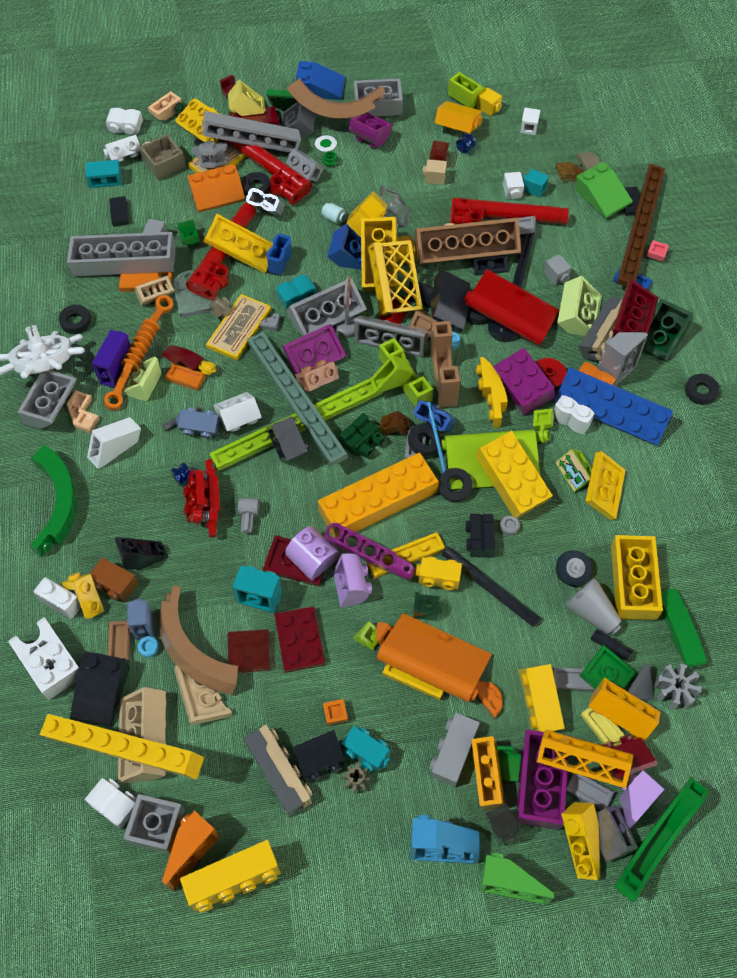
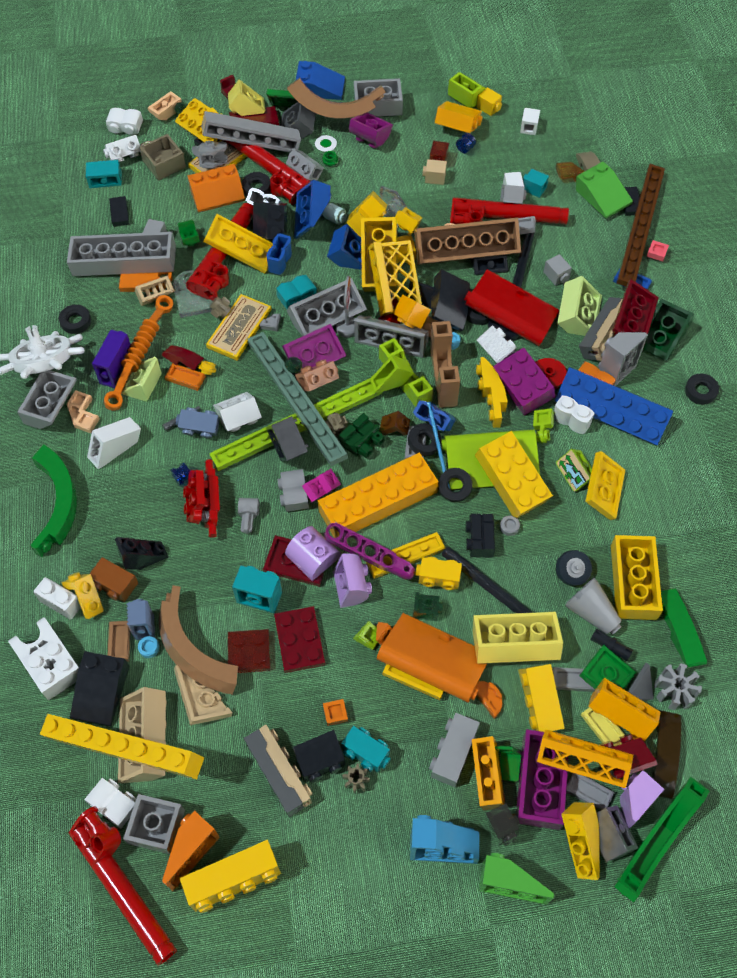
(97, 845): none -> red piece
(269, 219): none -> black slope
(293, 365): none -> clear green plate
(293, 493): none -> light grey brick
(310, 205): none -> blue slope
(321, 485): none -> dark pink slope
(336, 423): none -> dark tan gear
(408, 220): none -> yellow brick
(411, 312): none -> light orange brick
(496, 345): none -> white brick
(512, 194): none -> light grey brick
(517, 637): none -> light yellow brick
(668, 752): none -> dark brown slope

